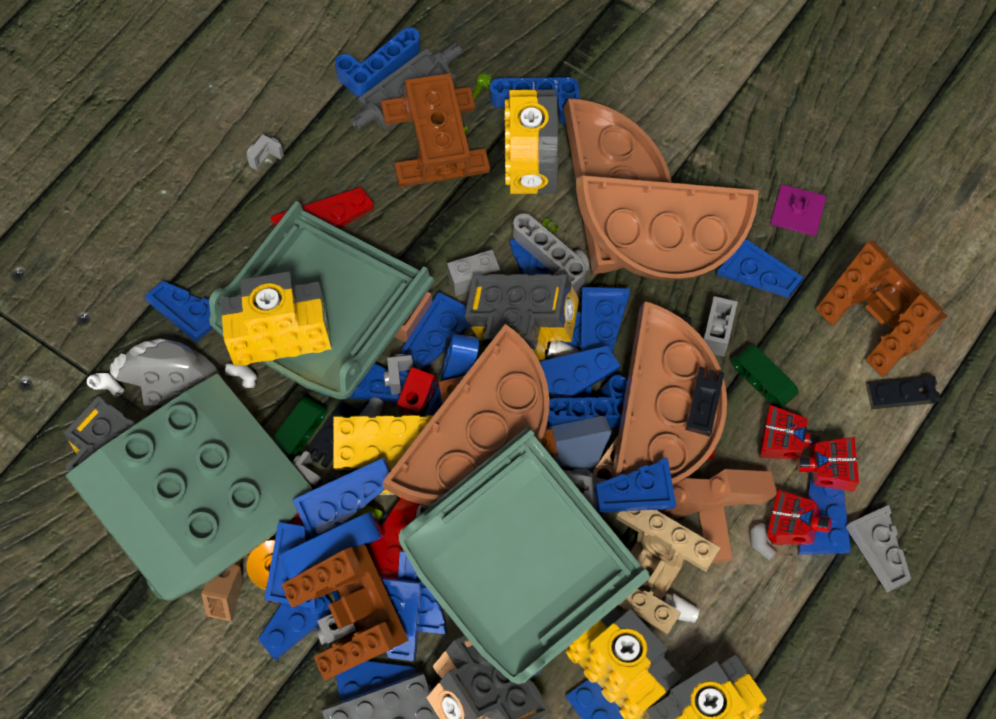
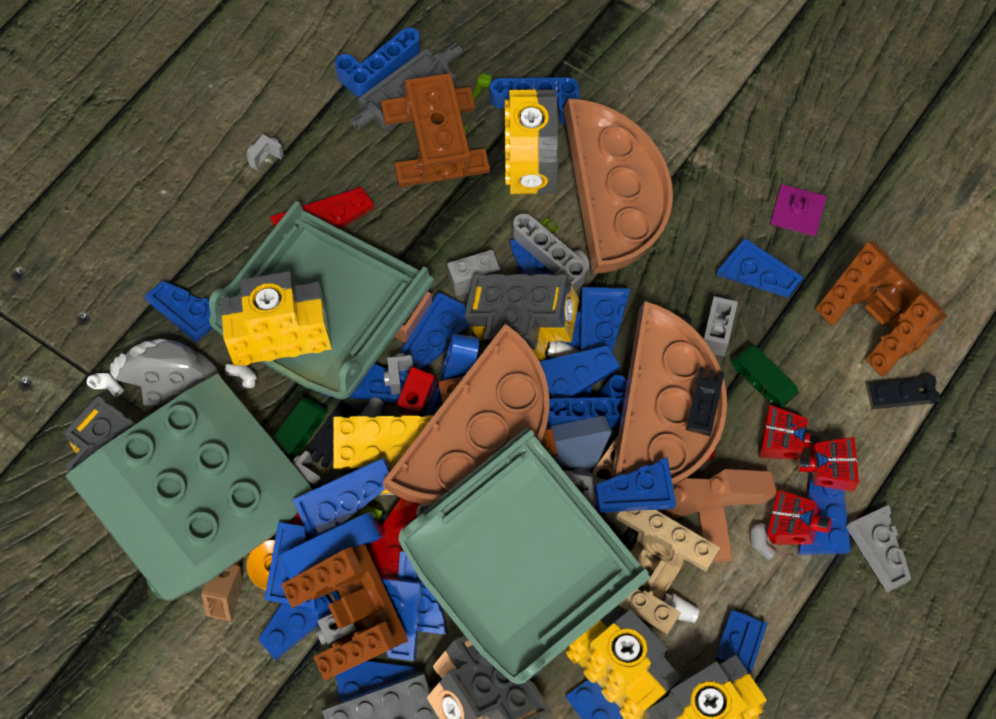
(665, 226): nougat plate -> none
(741, 638): none -> blue plate

